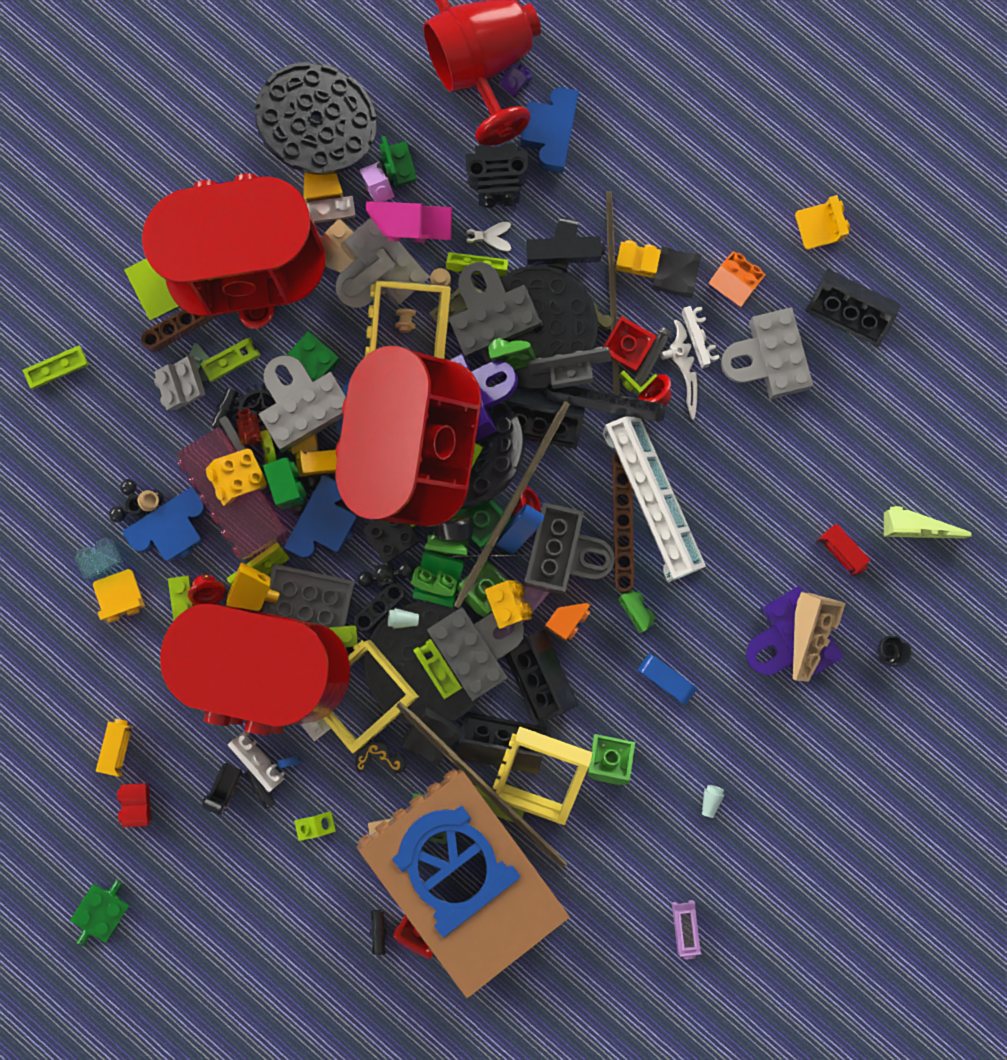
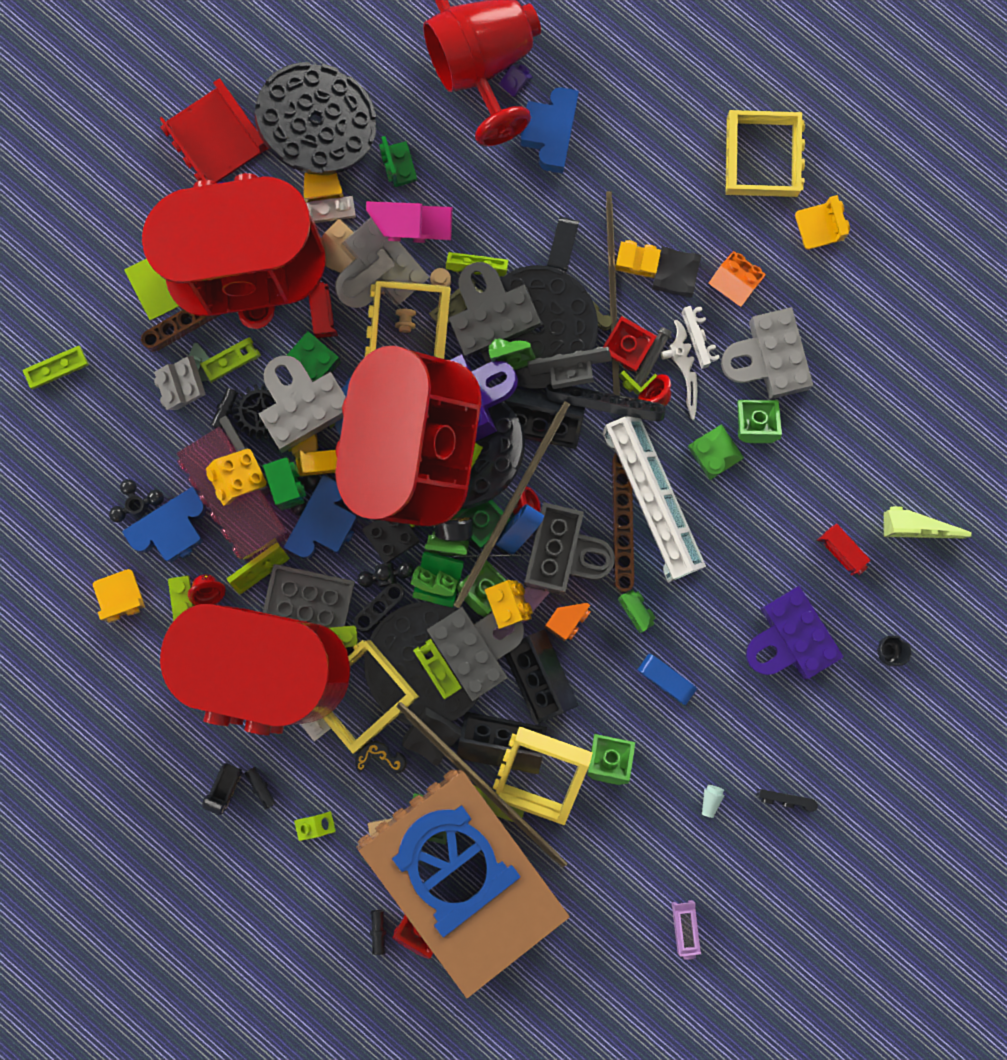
(98, 559): clear light blue brick -> none
(99, 912): green plate -> none
(114, 748): yellow window -> none
(134, 805): red brick -> none
(148, 500): tan plate -> none
(214, 135): none -> red panel
(248, 428): clear red hips -> none
(250, 589): yellow torso -> none
(256, 761): white plate -> none
(267, 445): lime tile -> none
(288, 762): blue tile -> none
(322, 312): none -> red window
(376, 182): lavender window -> none
(401, 619): light aqua cone -> none
(490, 236): white piece -> none
(497, 174): black piece -> none
(564, 250): black brick -> none
(715, 452): none -> bright green slope
(759, 421): none -> bright green slope
(787, 799): none -> black plate
(798, 146): none -> light yellow window
(813, 624): tan wedge -> none
(853, 307): black slope -> none

